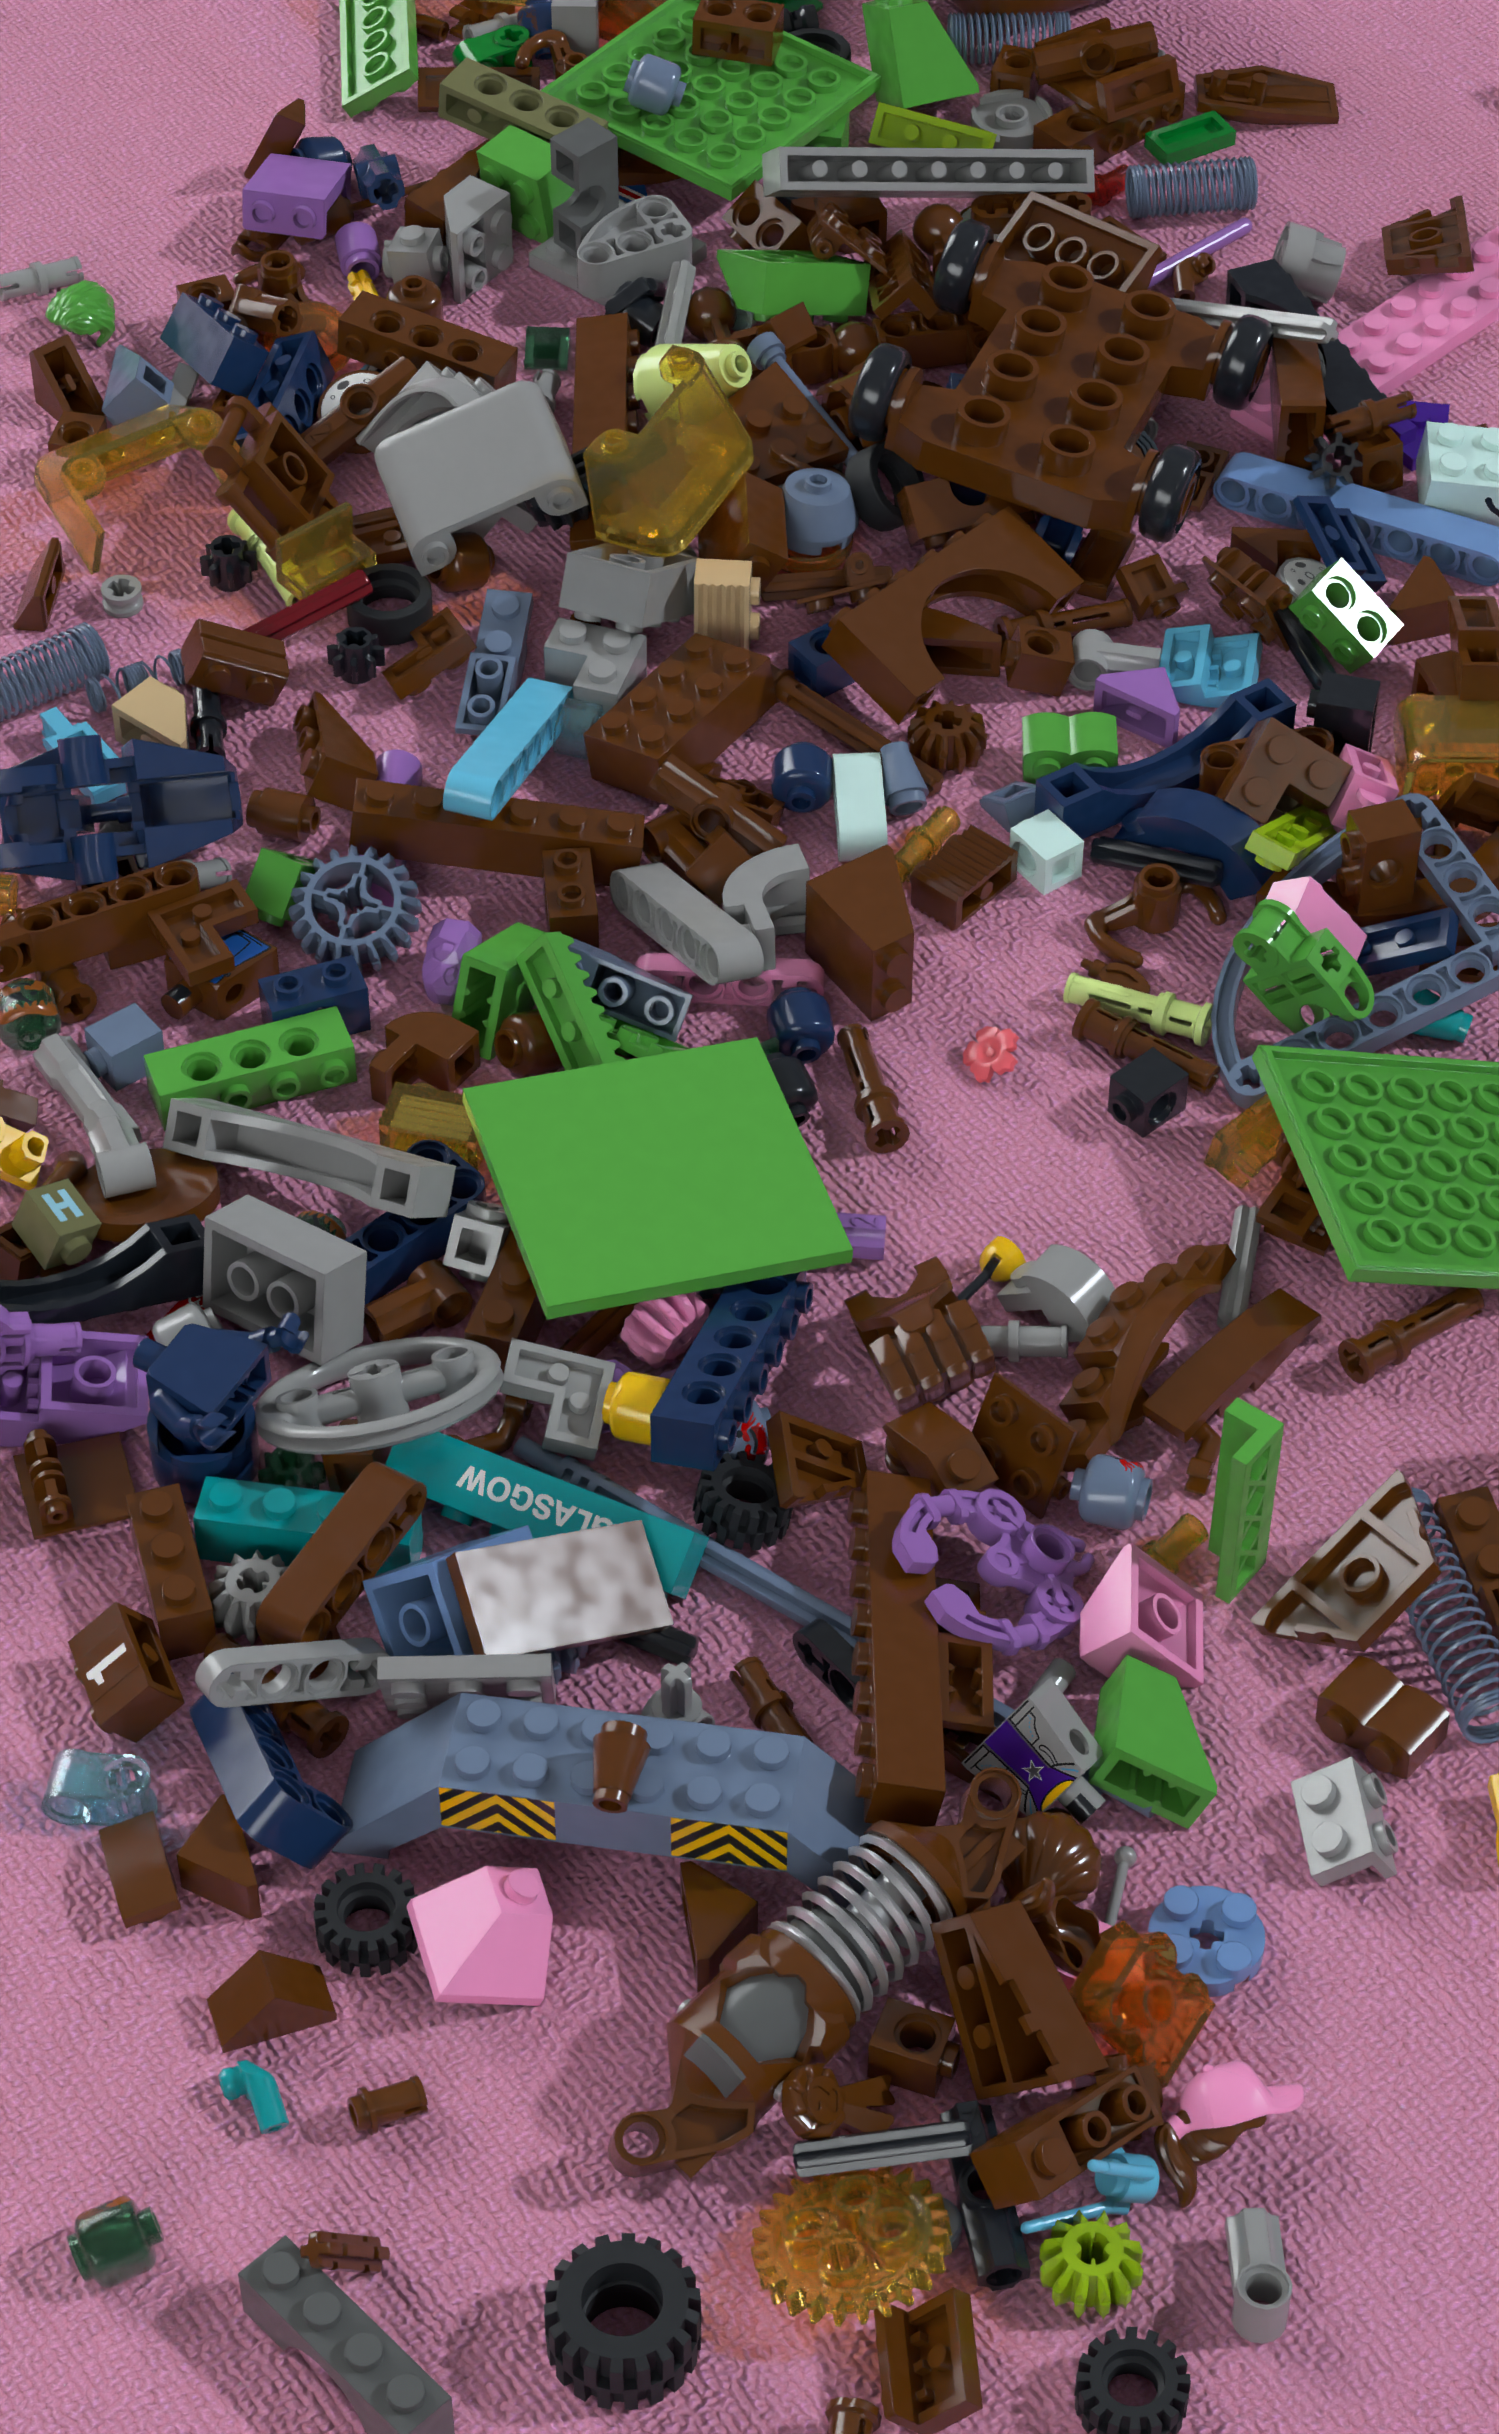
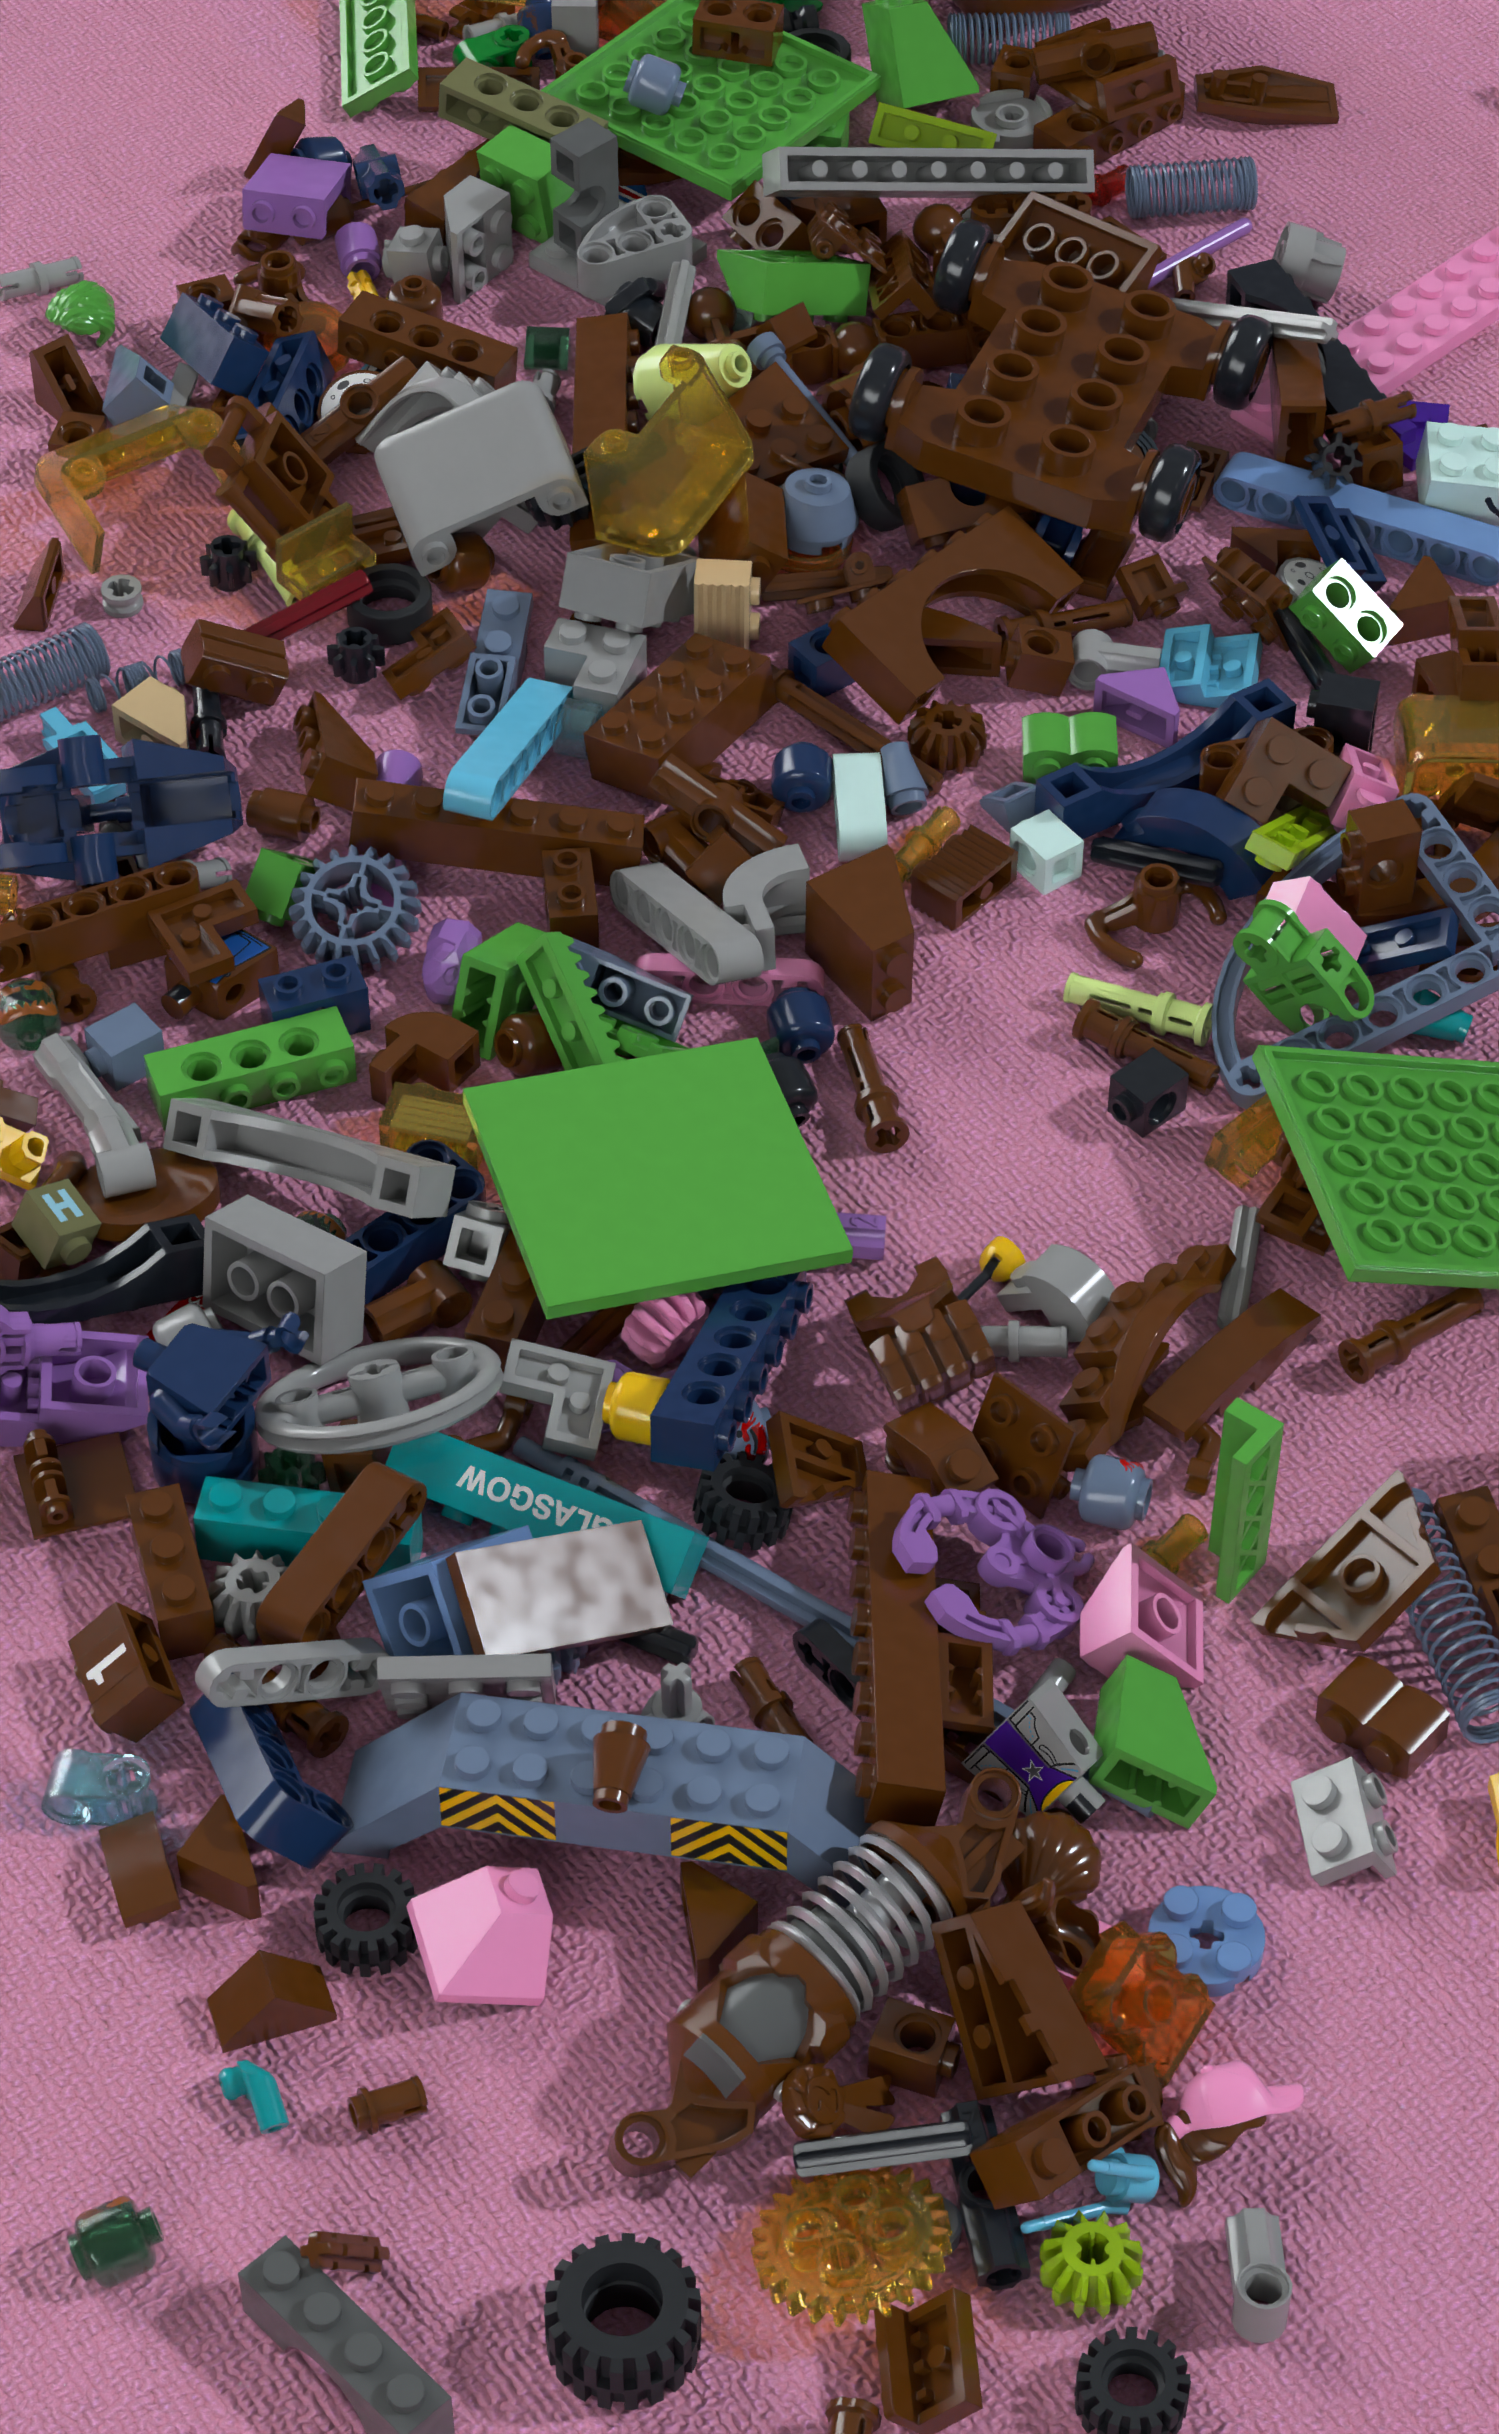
(991, 1053): coral plant -> none
(1116, 974): reddish brown piece -> none
(1124, 1858): light grey hinge -> none
(1190, 138): green tile -> none
(1429, 243): reddish brown wing -> none

